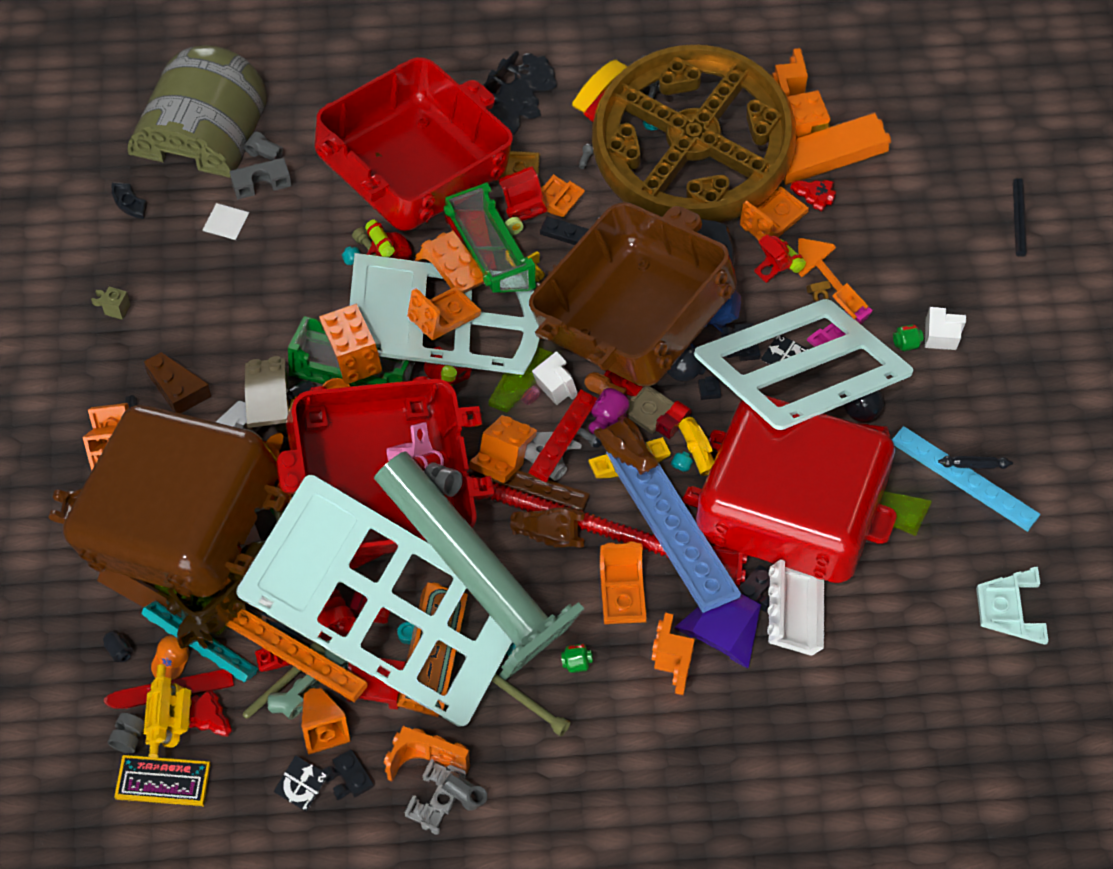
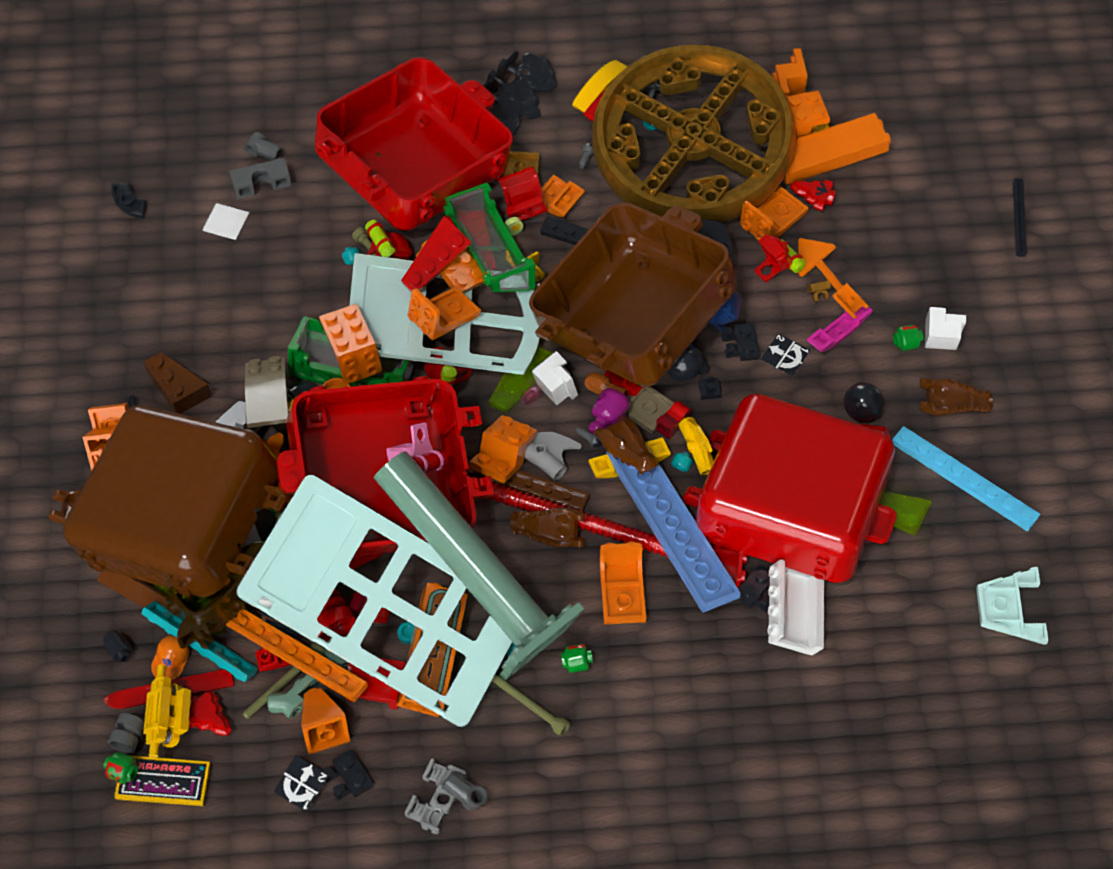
(114, 302): olive brick -> none
(120, 768): none -> green head
(202, 110): olive cylinder -> none
(417, 744): orange bracket -> none
(439, 252): none -> red wing
(445, 478): dark grey wheel -> none
(562, 436): red plate -> none
(672, 653): orange bracket -> none
(725, 628): dark purple wedge -> none
(780, 418): light aqua door -> none
(950, 397): none -> reddish brown animal
(975, 462): black wheel -> none

